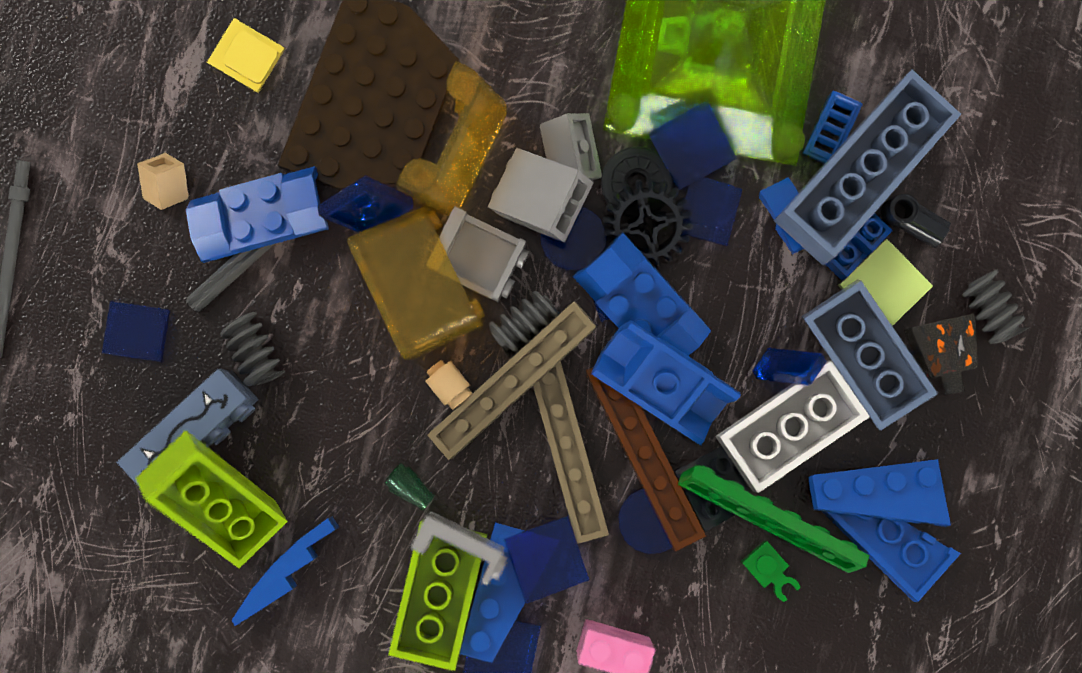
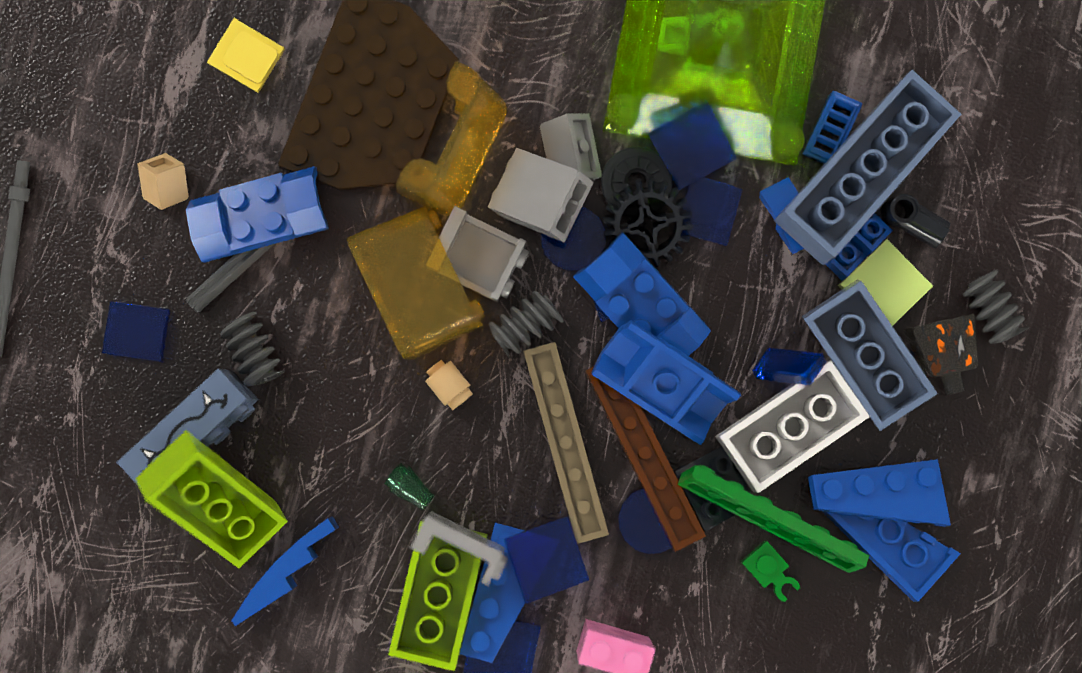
(365, 205): clear blue tile -> none
(512, 380): dark tan plate -> none

